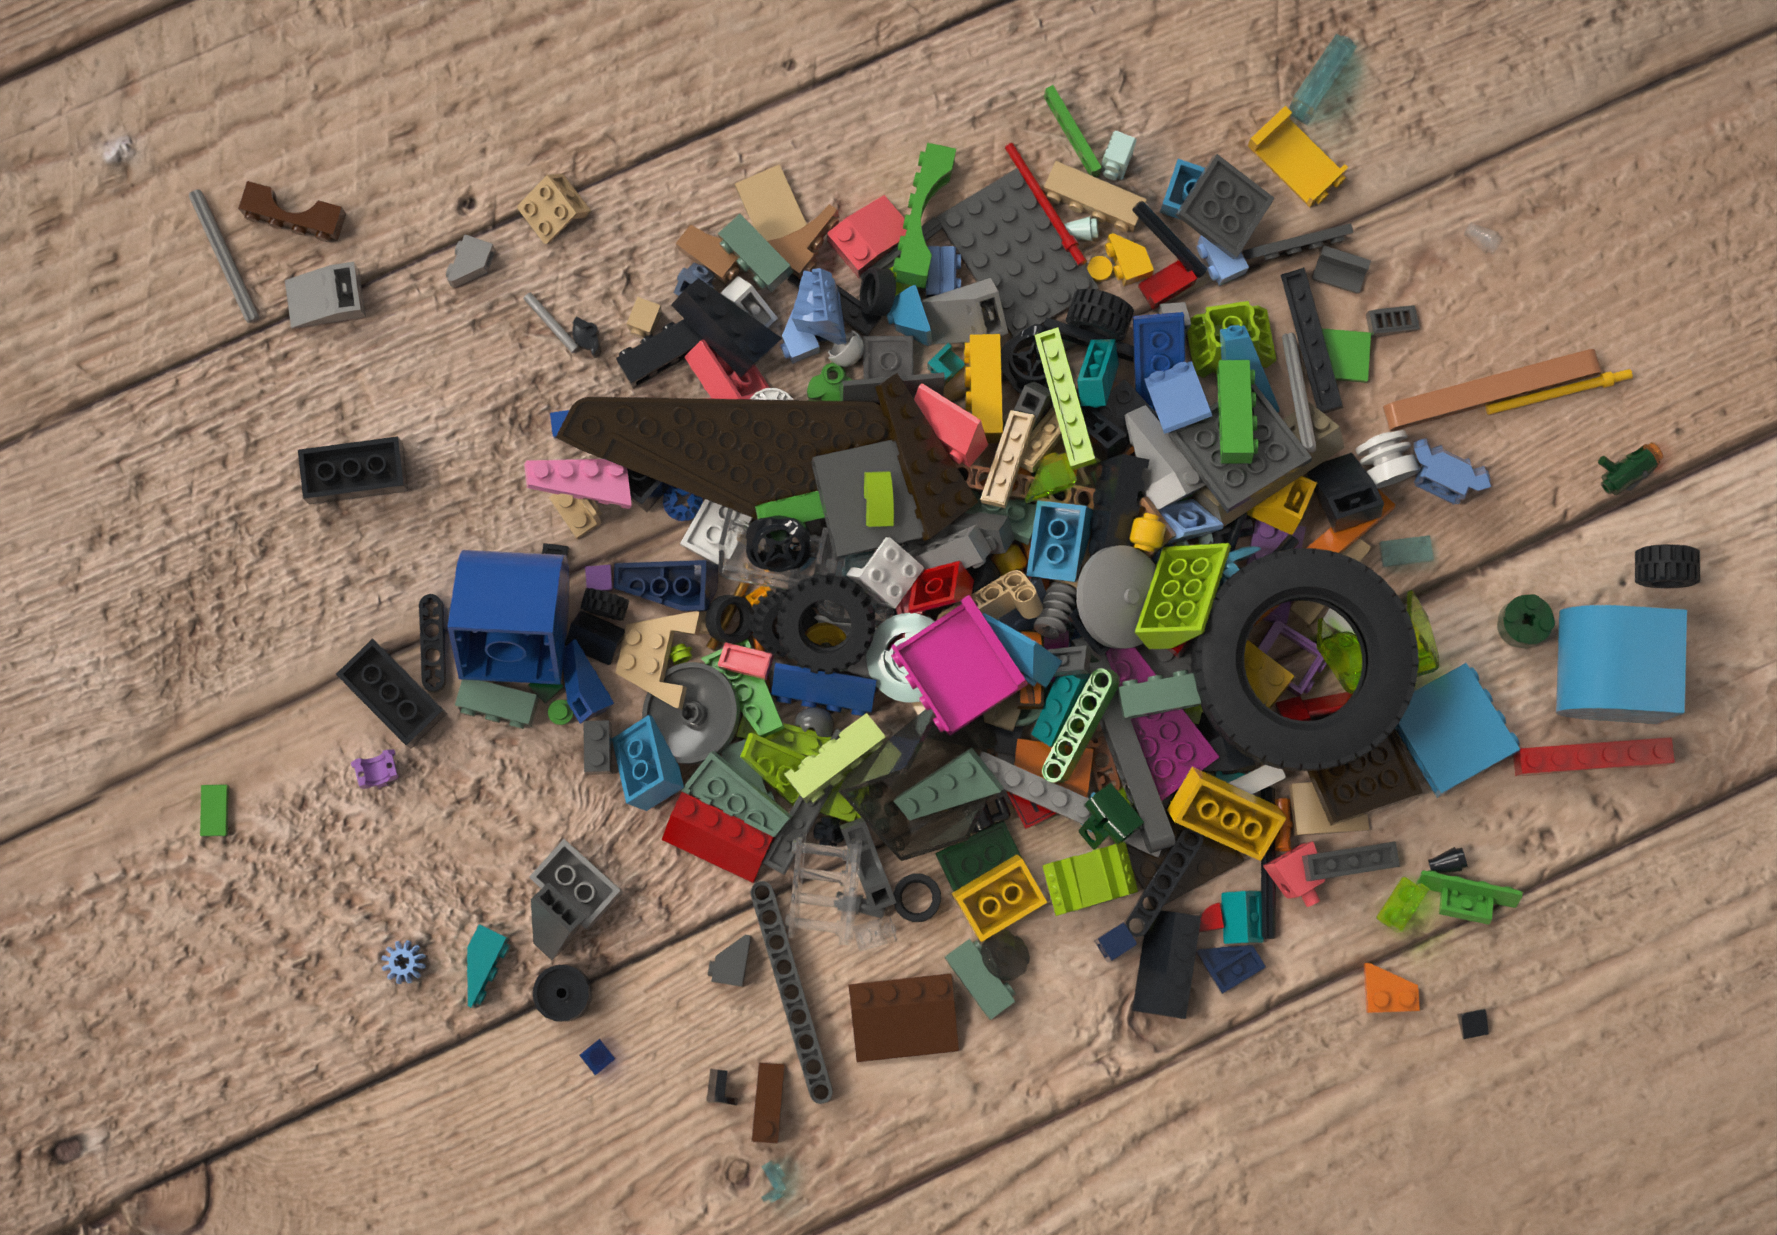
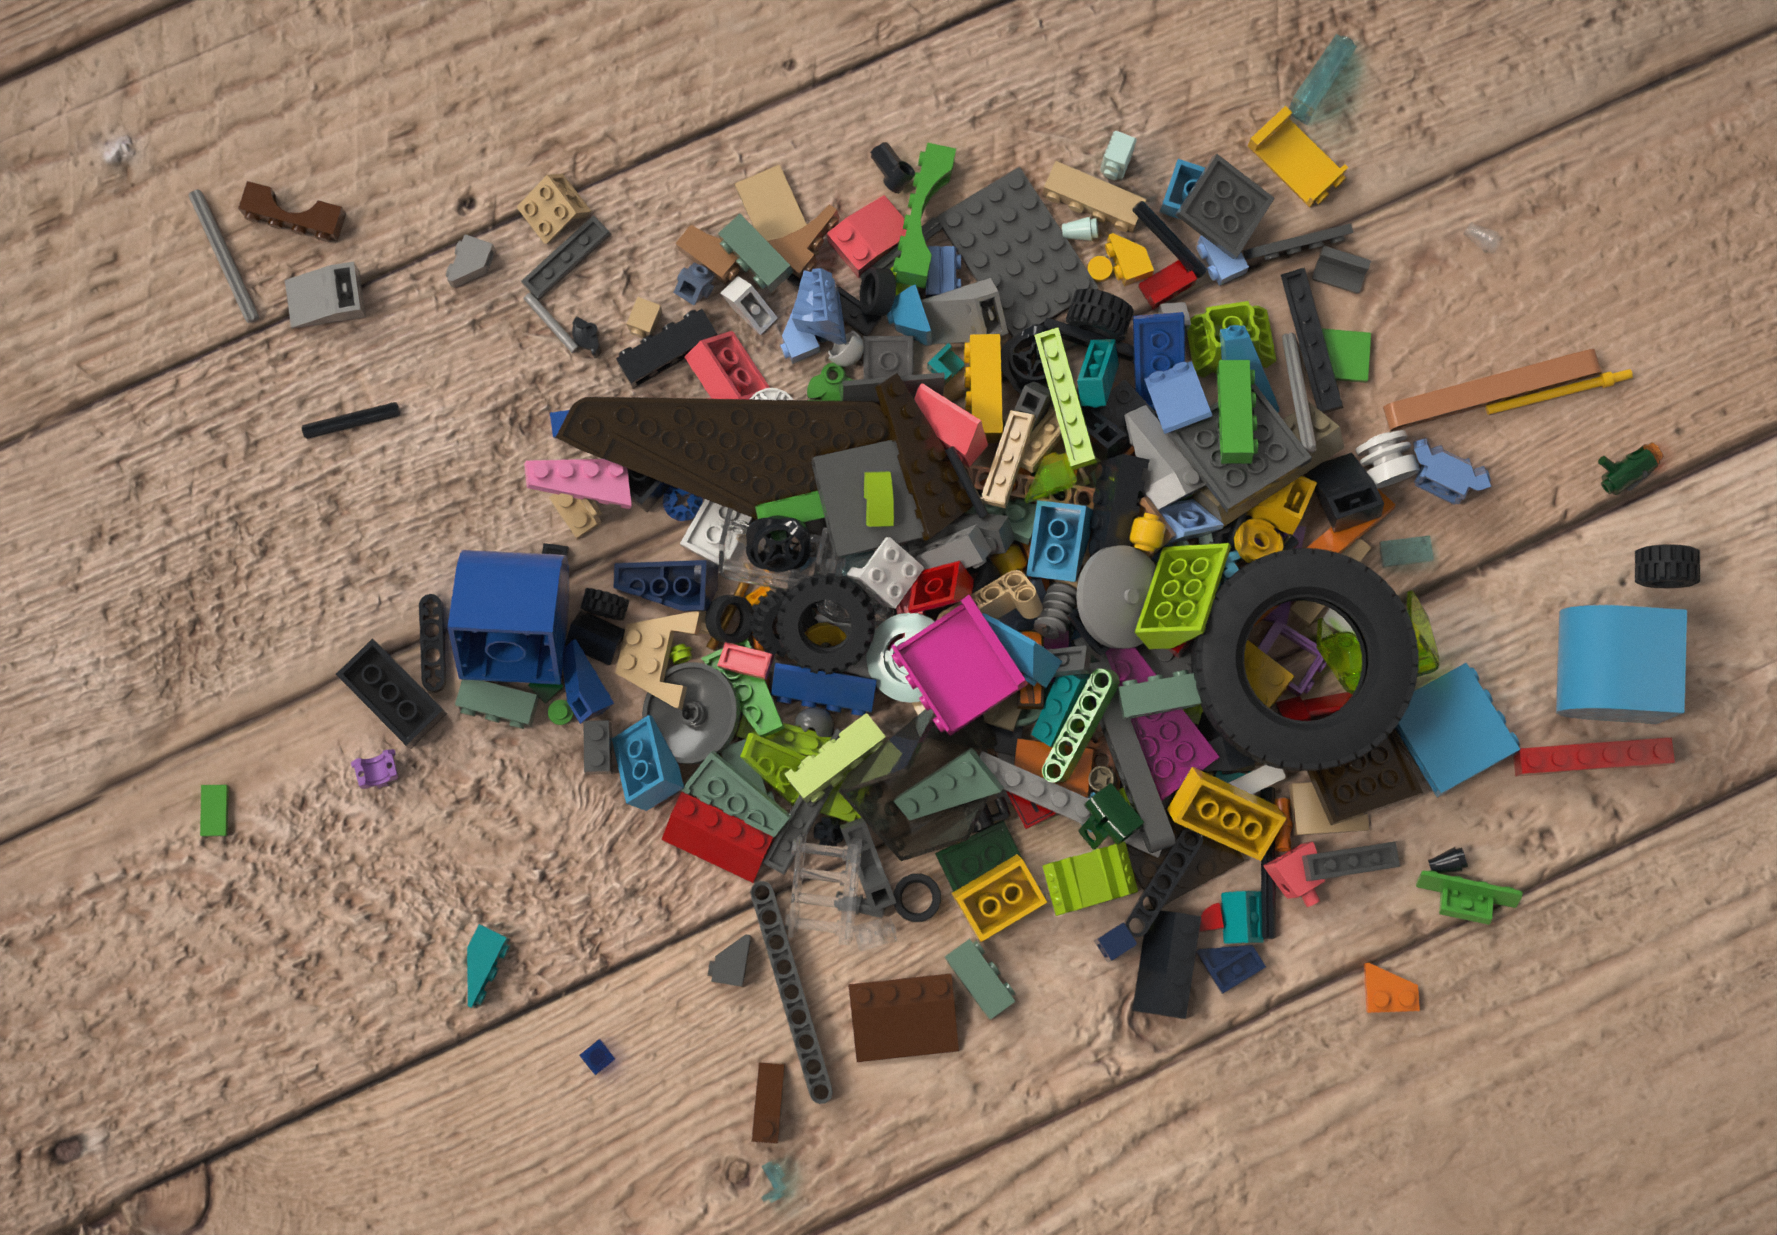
(350, 420): none -> black axle
(353, 470): black brick -> none
(400, 971): light blue gear -> none
(549, 985): black wheel -> none
(553, 921): dark grey slope -> none
(566, 257): none -> dark grey tile
(577, 881): light grey brick -> none
(599, 577): medium lavender tile -> none
(717, 1088): black tile -> none
(725, 326): black wedge -> none
(896, 172): none -> black piece
(966, 482): none -> black bar
(1005, 955): clear smoke tile -> none
(1068, 241): red bar -> none
(1072, 131): bright green tile -> none
(1099, 776): none -> dark tan wheel
(1259, 529): none -> yellow tile
(1373, 326): dark grey slope -> none
(1402, 904): clear neon green bracket -> none
(1473, 1023): black slope -> none
(1539, 617): dark green brick -> none

